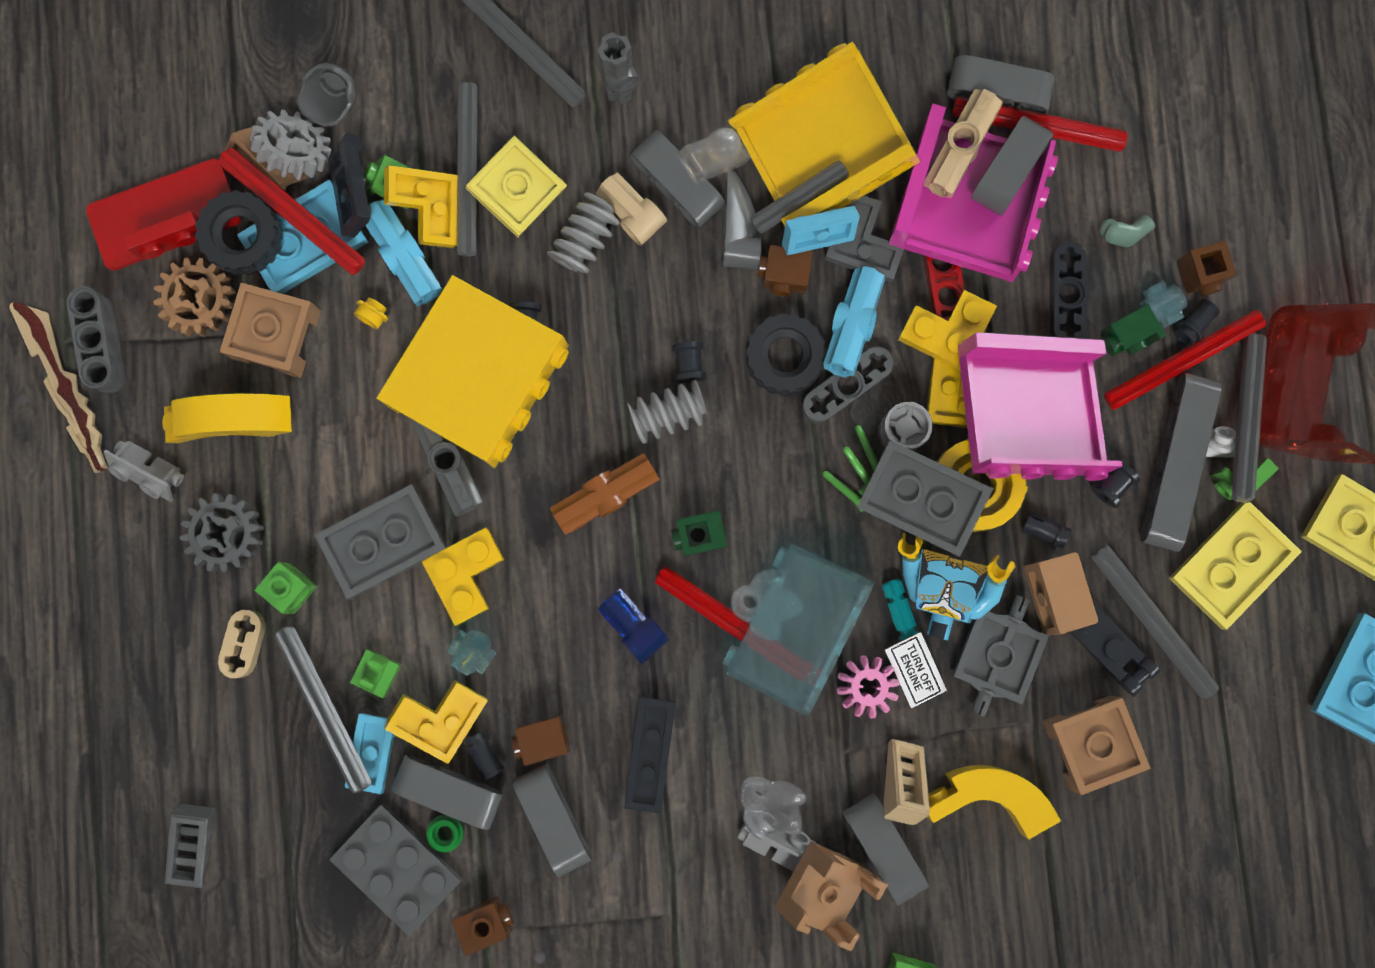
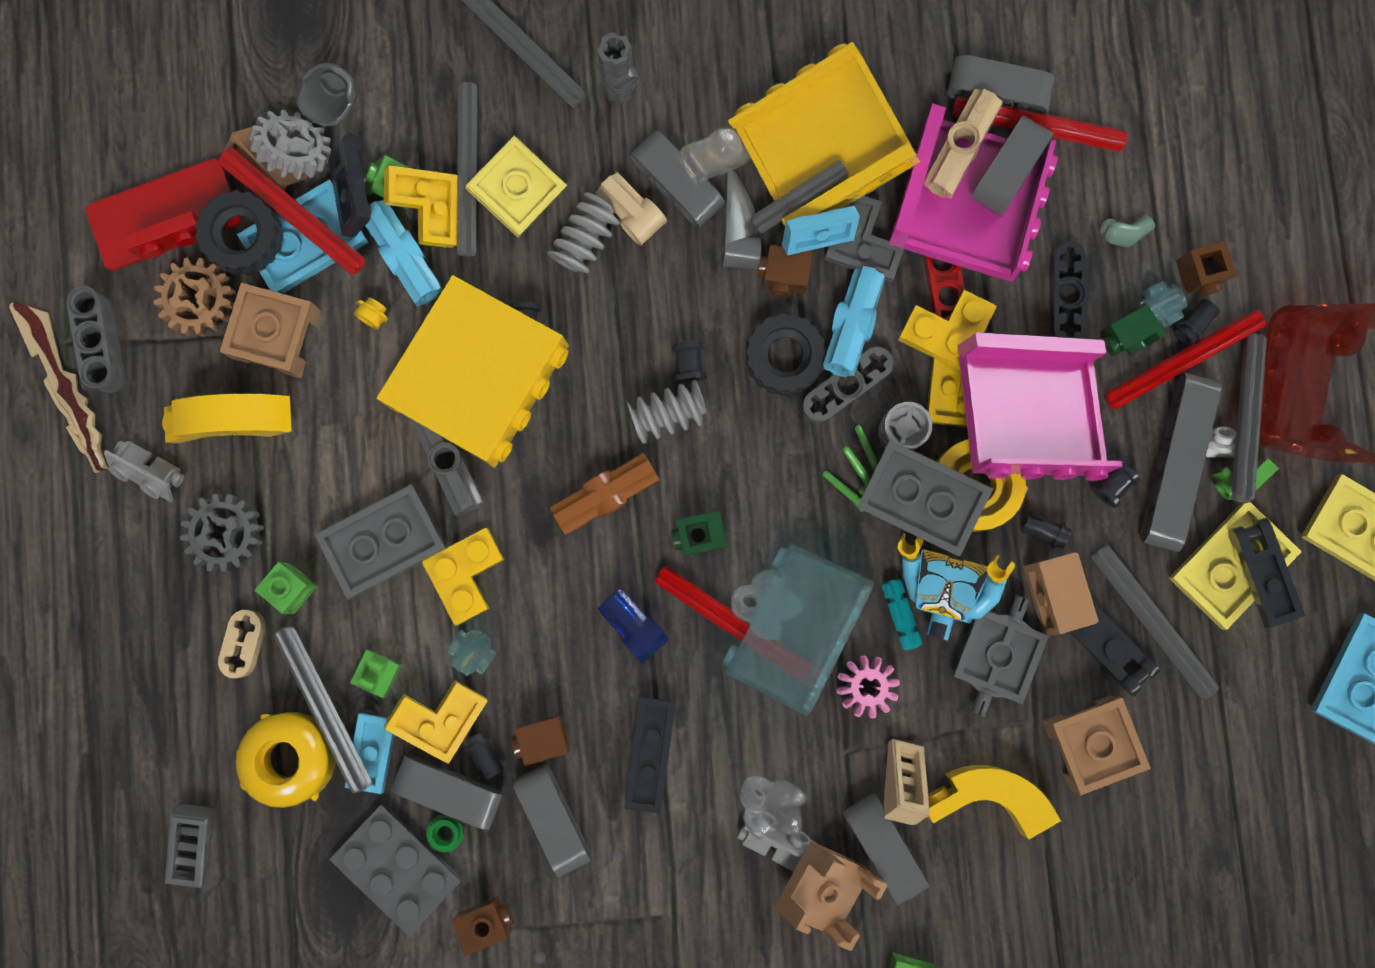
(255, 765): none -> yellow piece
(915, 670): white sticker -> none
(1267, 573): none -> black plate

